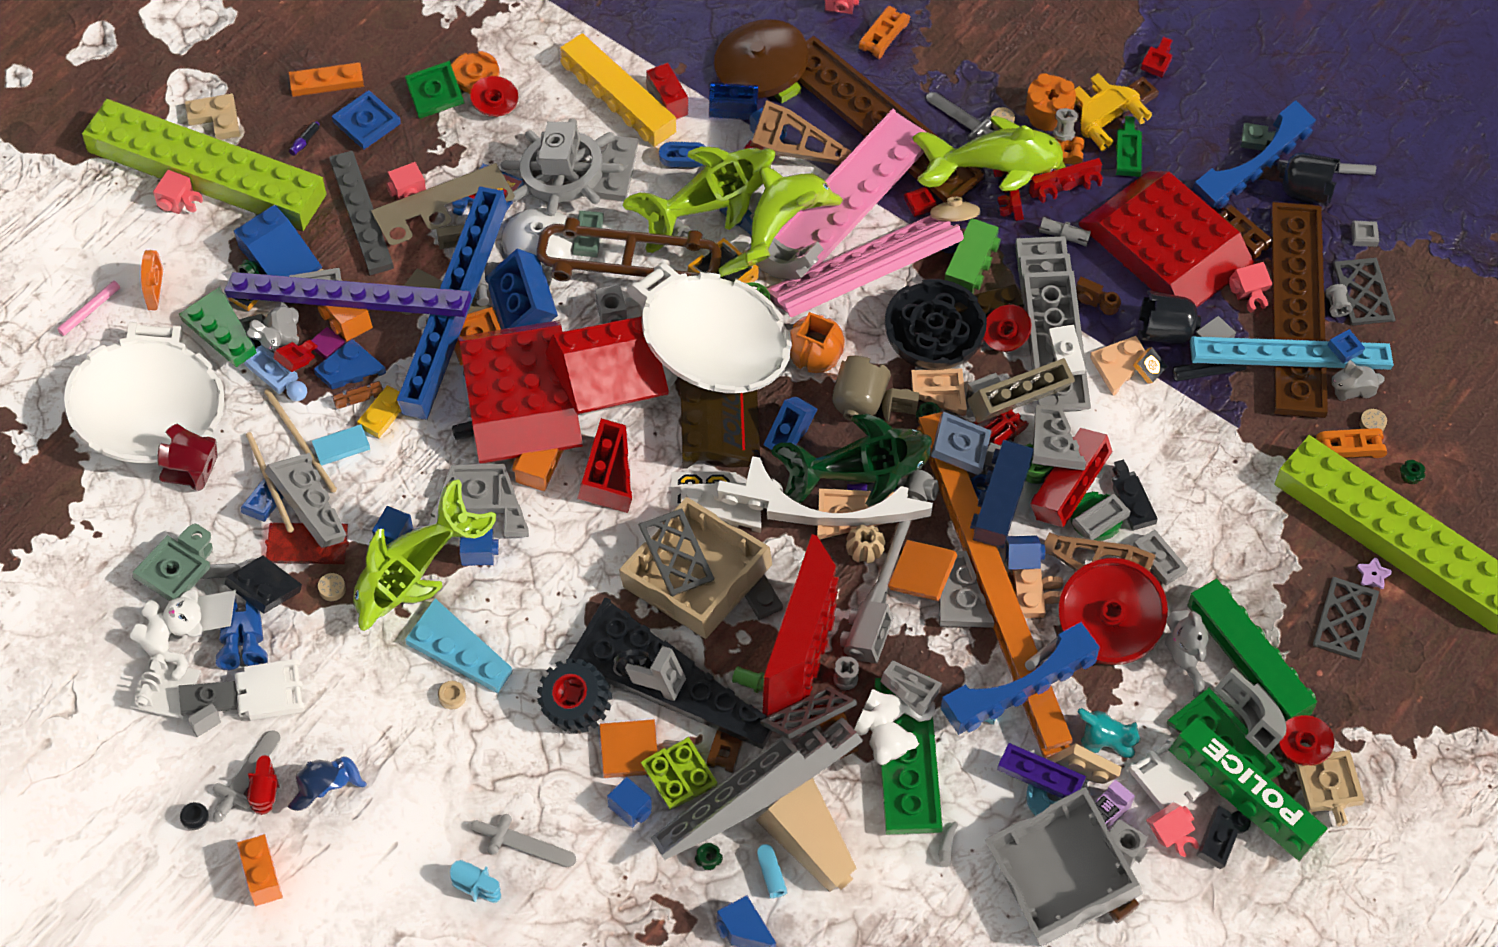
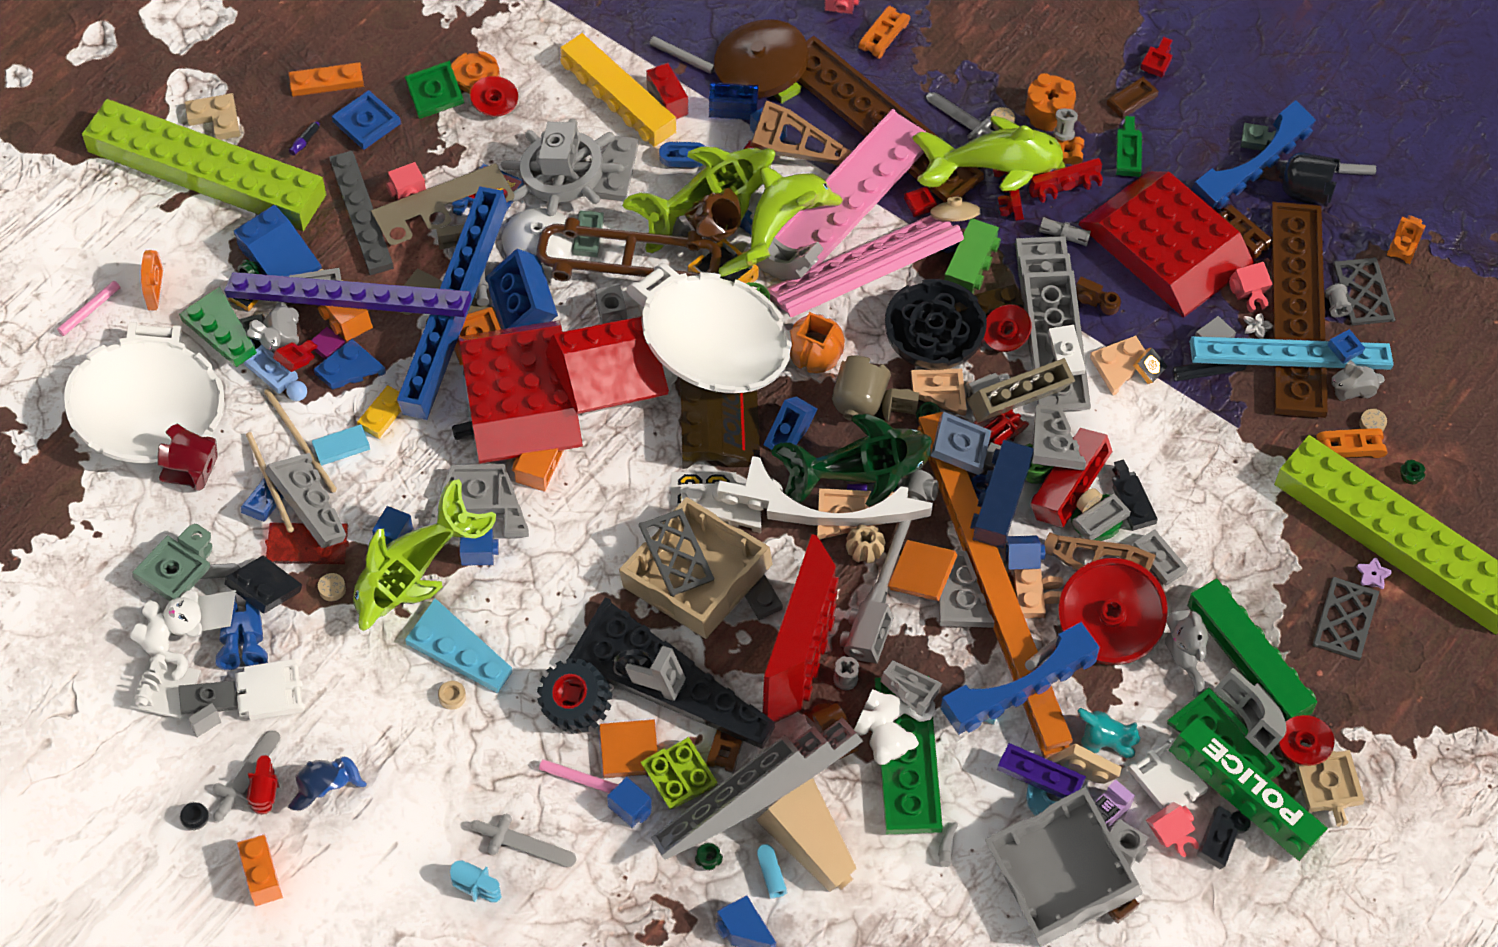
(176, 192): coral brick -> none
(357, 395): dark orange axle -> none
(577, 776): none -> bright pink bar
(607, 470): red wedge -> none
(681, 54): none -> light grey bar
(715, 213): none -> reddish brown piece
(749, 679): bright green pin -> none
(807, 723): dark grey window -> none
(1089, 499): none -> tan tile
(1105, 107): yellow connector -> none
(1168, 318): black cylinder -> none
(1257, 325): none -> white plant
(1365, 233): light grey tile -> none
(1406, 238): none -> orange hips

